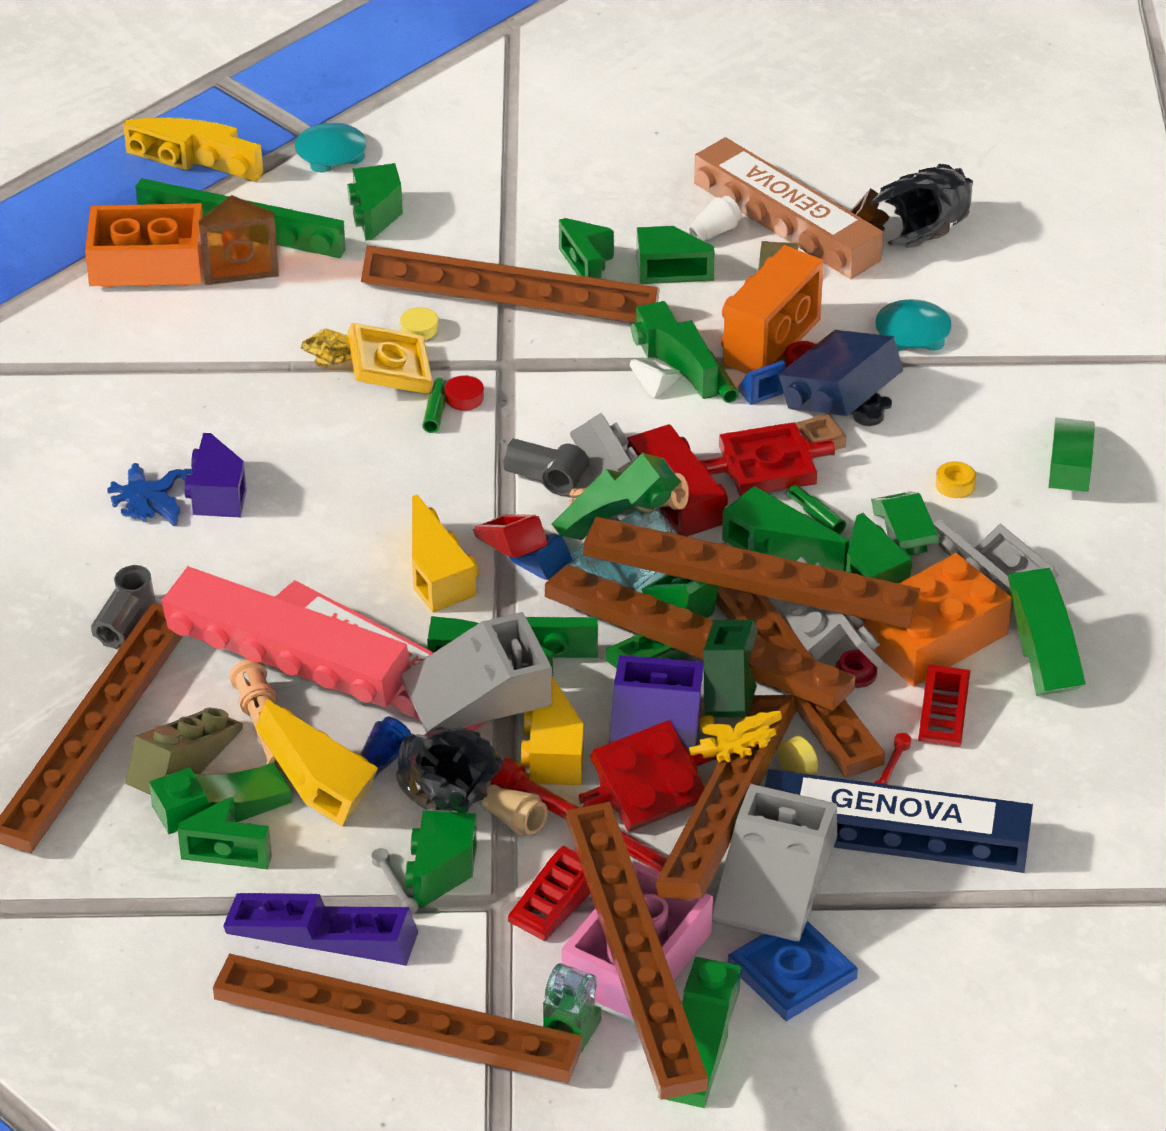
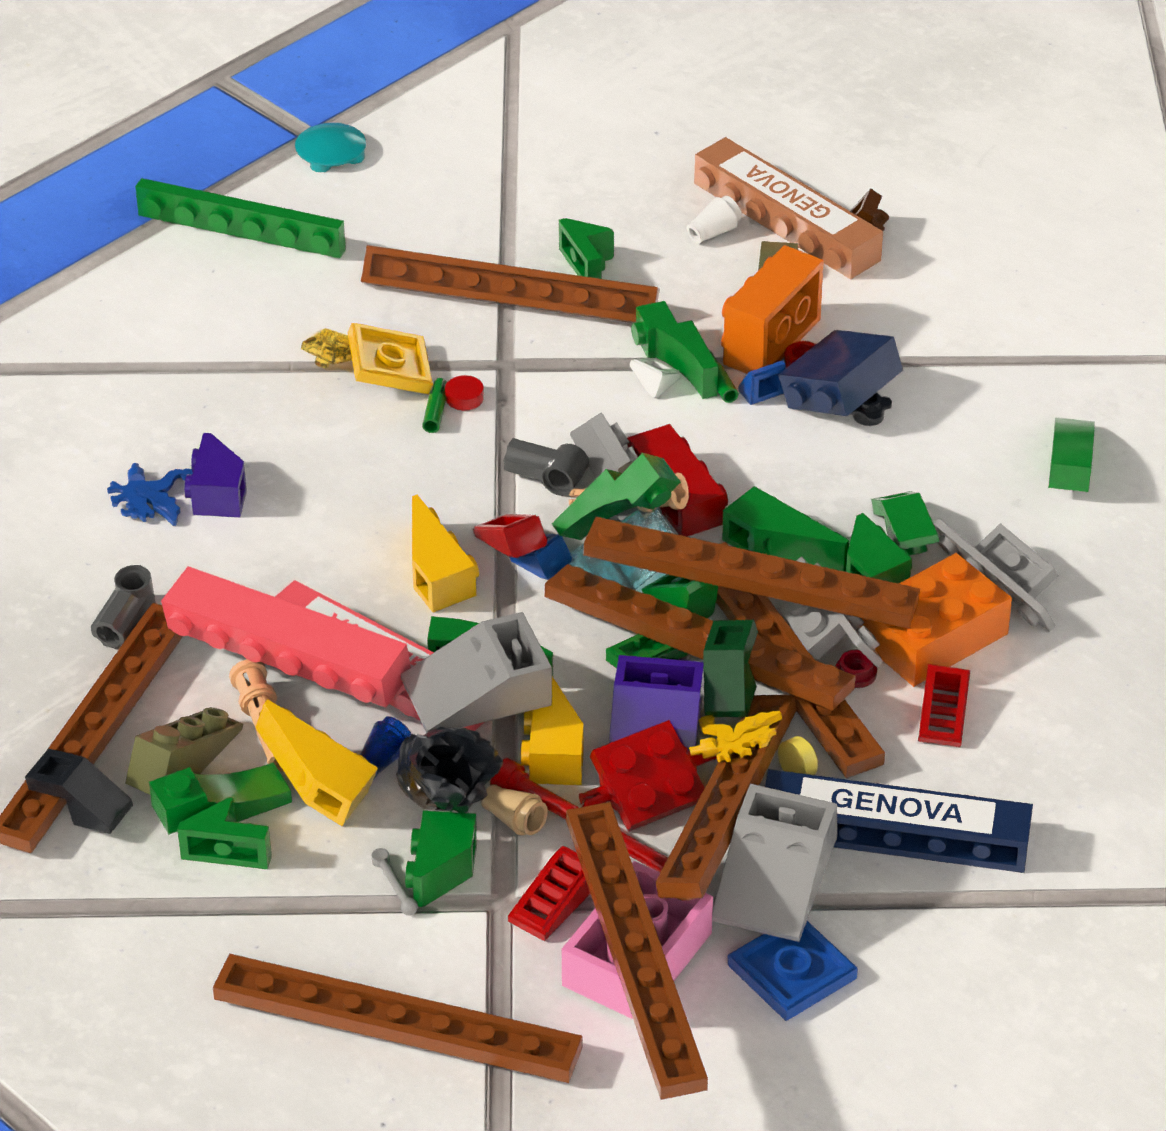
(90, 794): none -> black slope
(144, 245): orange brick -> none
(191, 142): yellow slope -> none
(238, 242): clear orange slope -> none
(305, 922): dark purple slope -> none
(375, 198): green slope -> none
(420, 322): light yellow tile -> none
(567, 635): green plate -> none
(571, 1000): clear light blue leg -> none
(672, 256): green slope -> none
(708, 1005): green slope -> none
(769, 458): red plate -> none
(817, 509): green pin -> none
(821, 429): medium nougat tile -> none
(901, 743): red hinge -> none
(914, 324): teal dish -> none
(928, 203): black head -> none
(955, 479): yellow tile -> none
(1045, 632): green slope -> none

